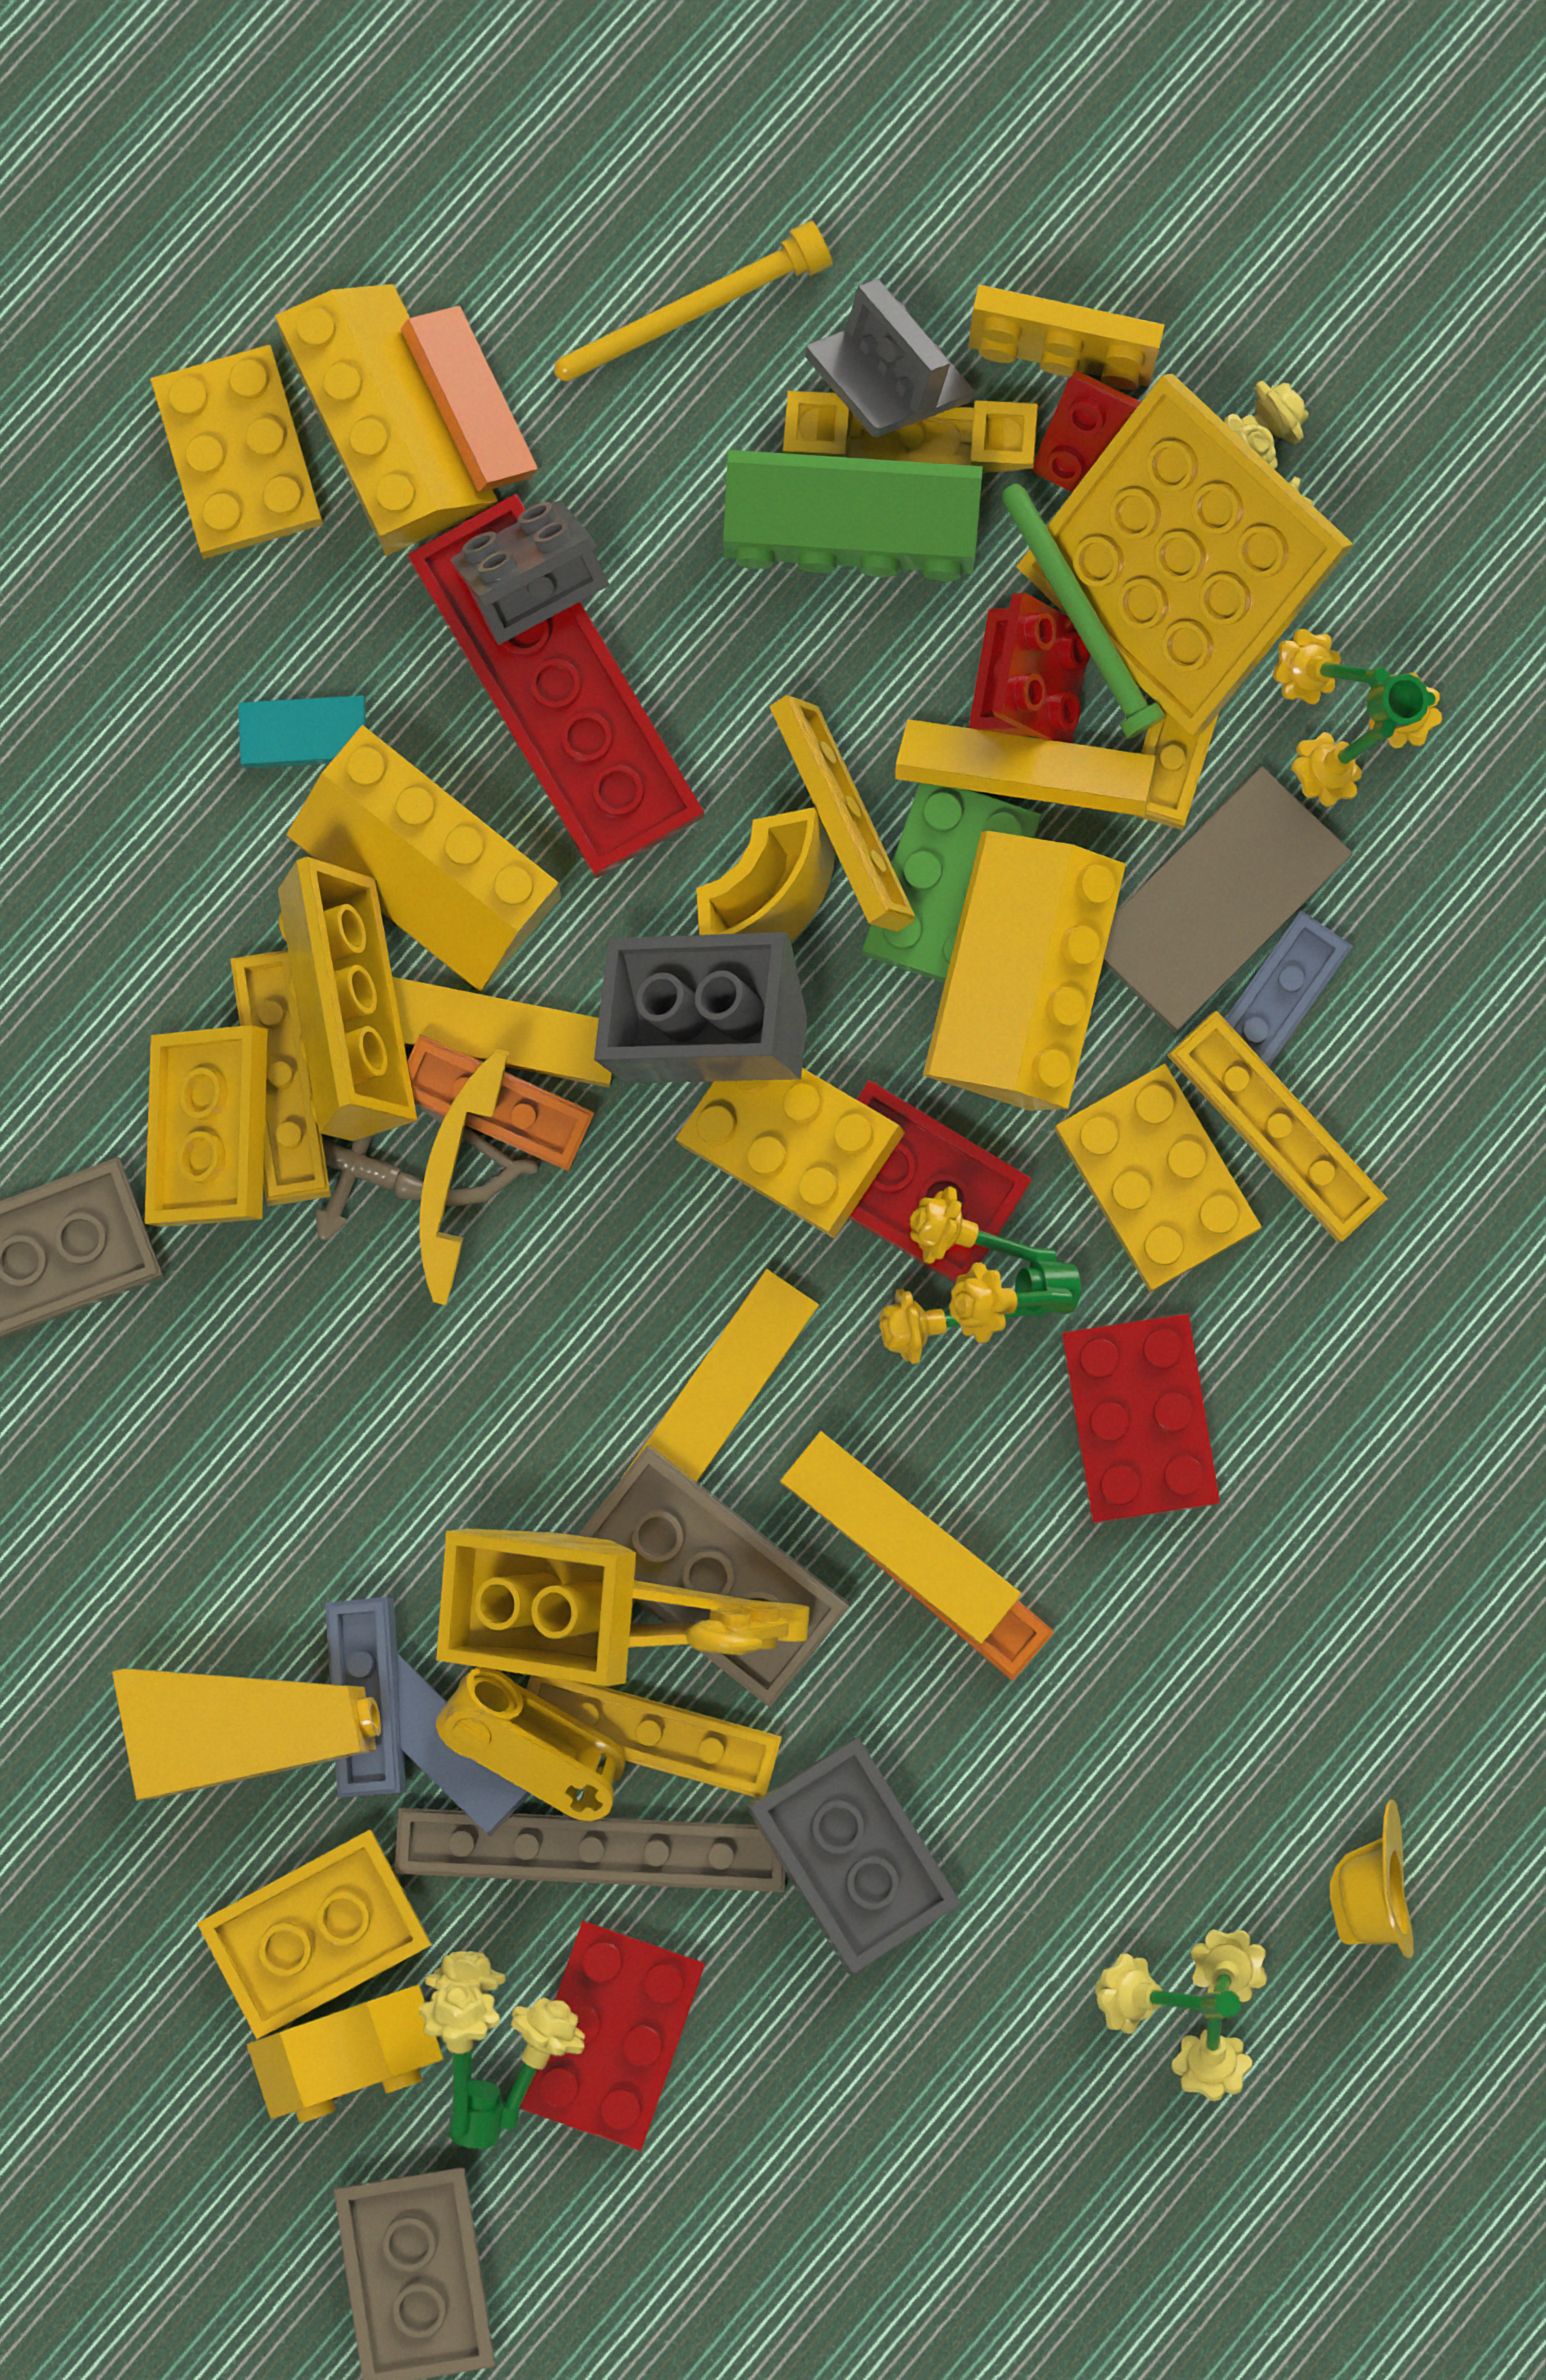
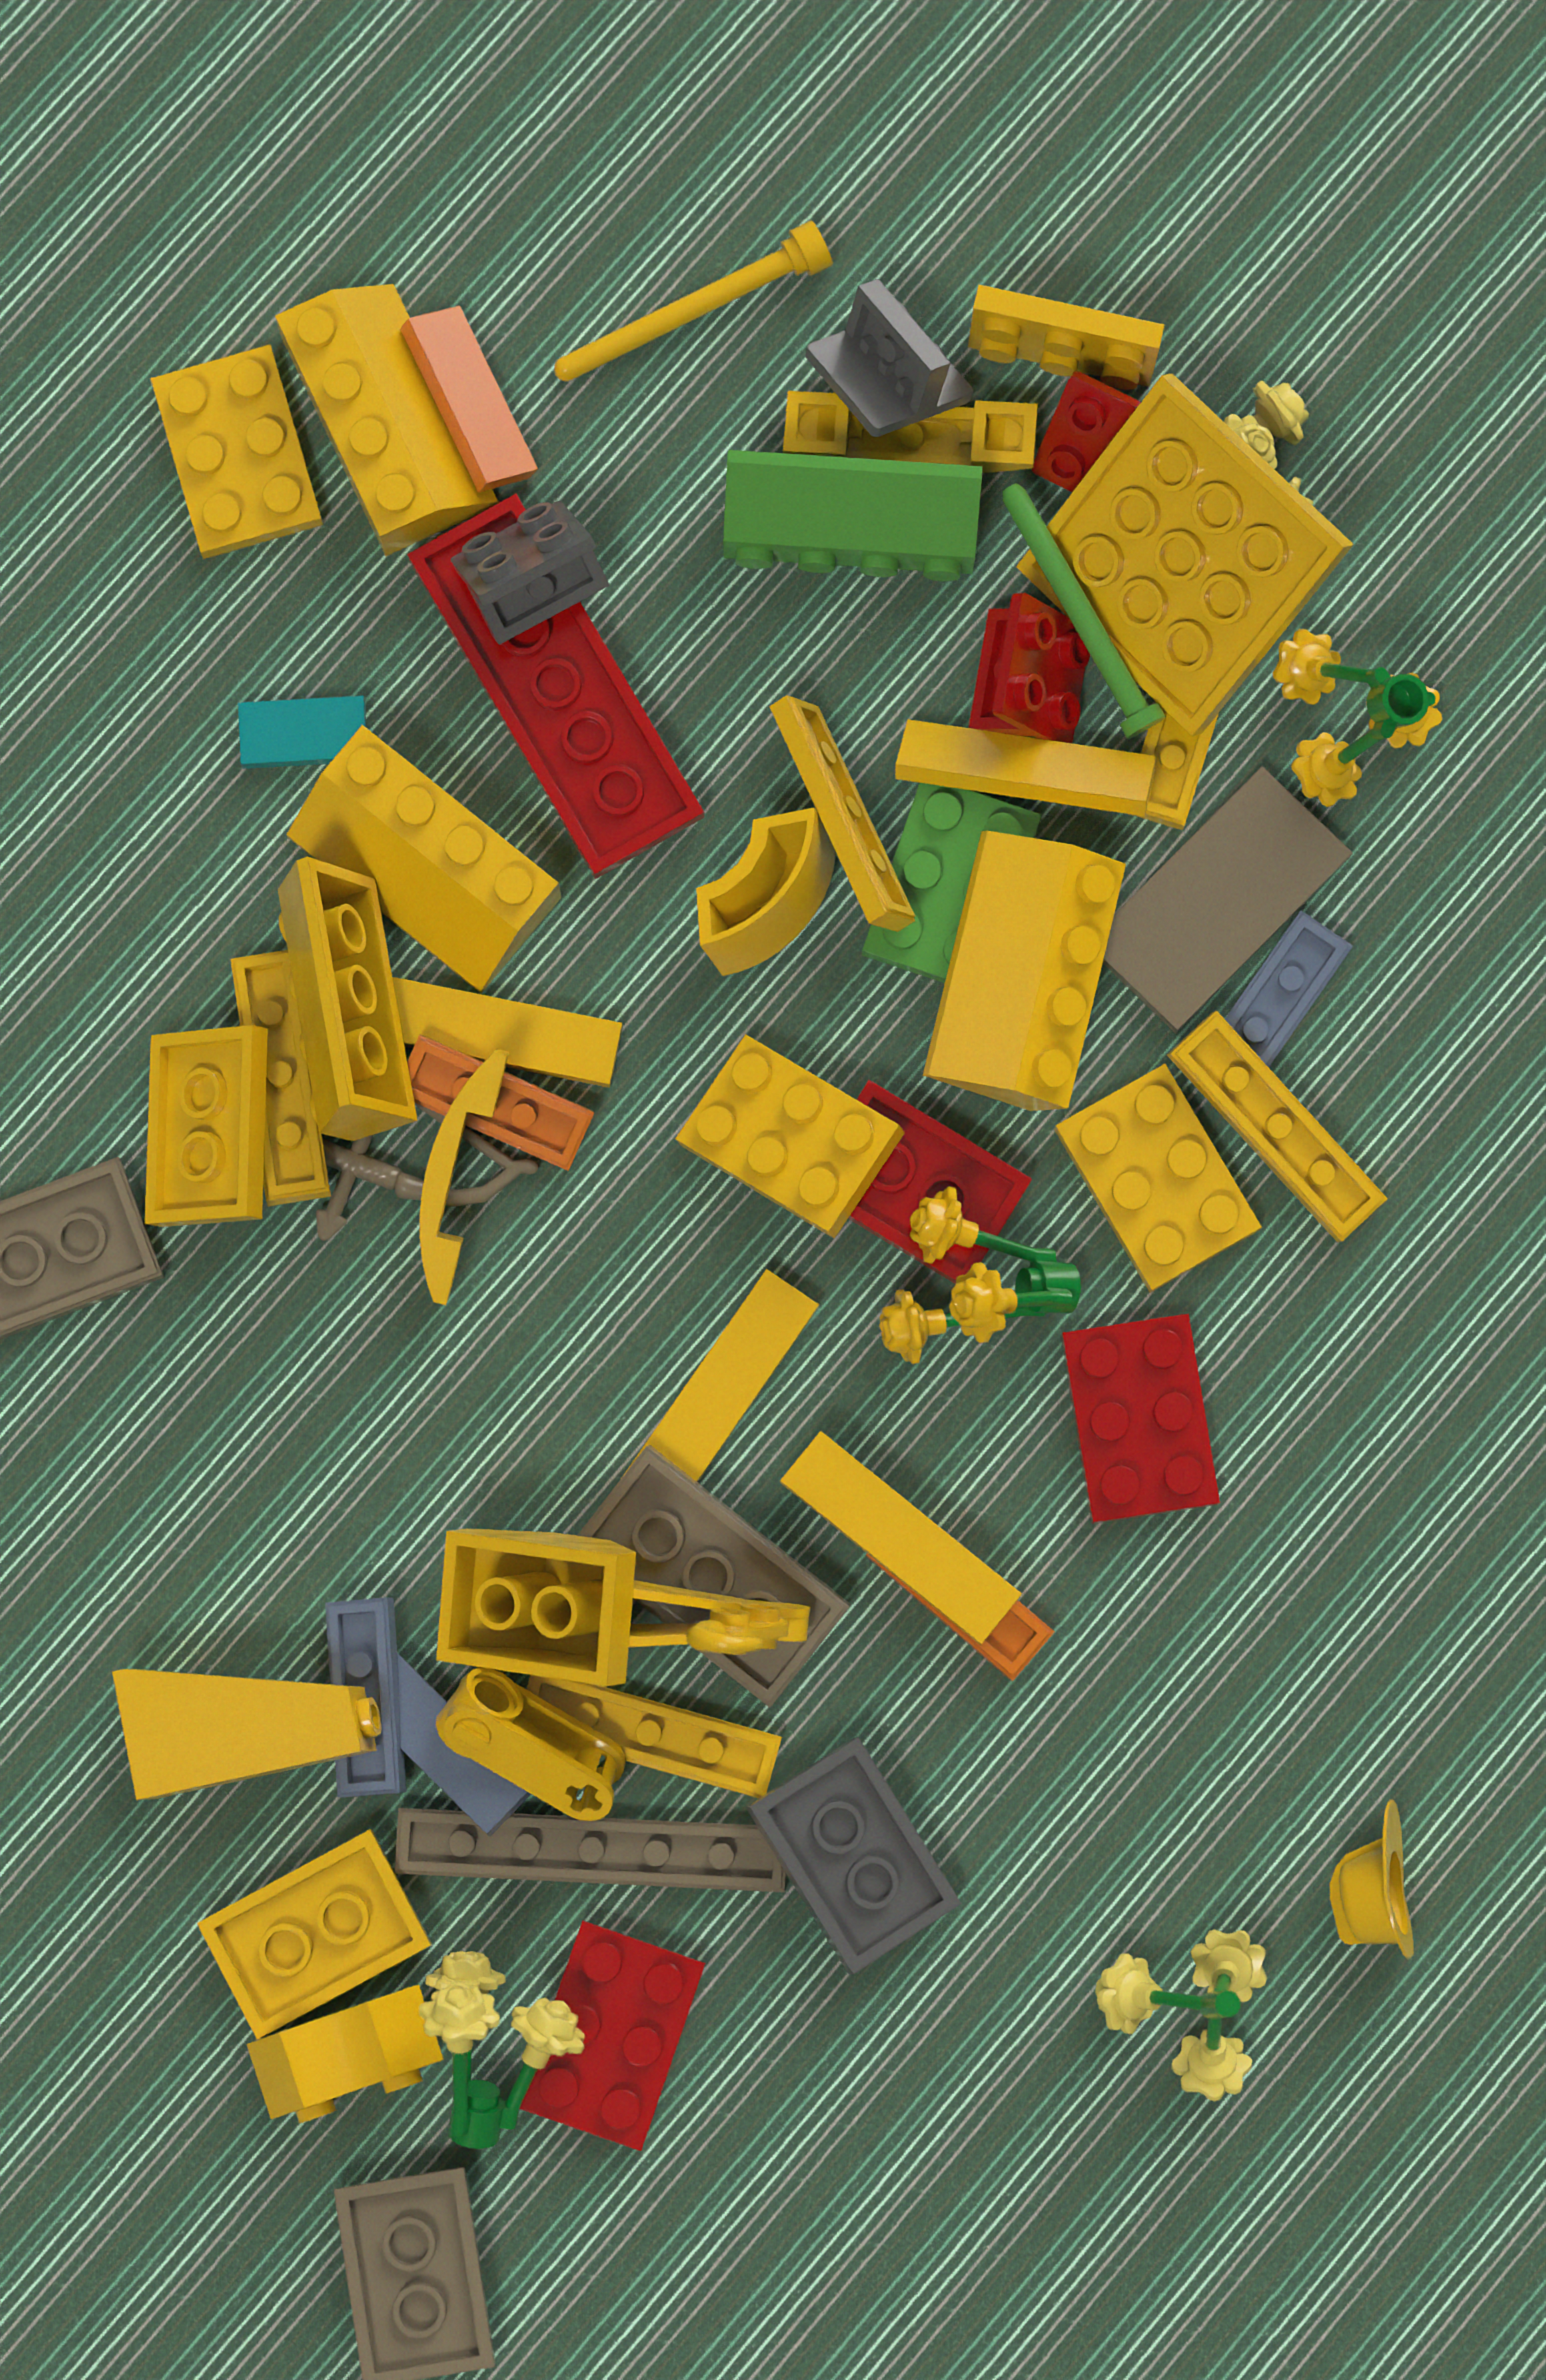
(701, 1009): dark grey slope -> none

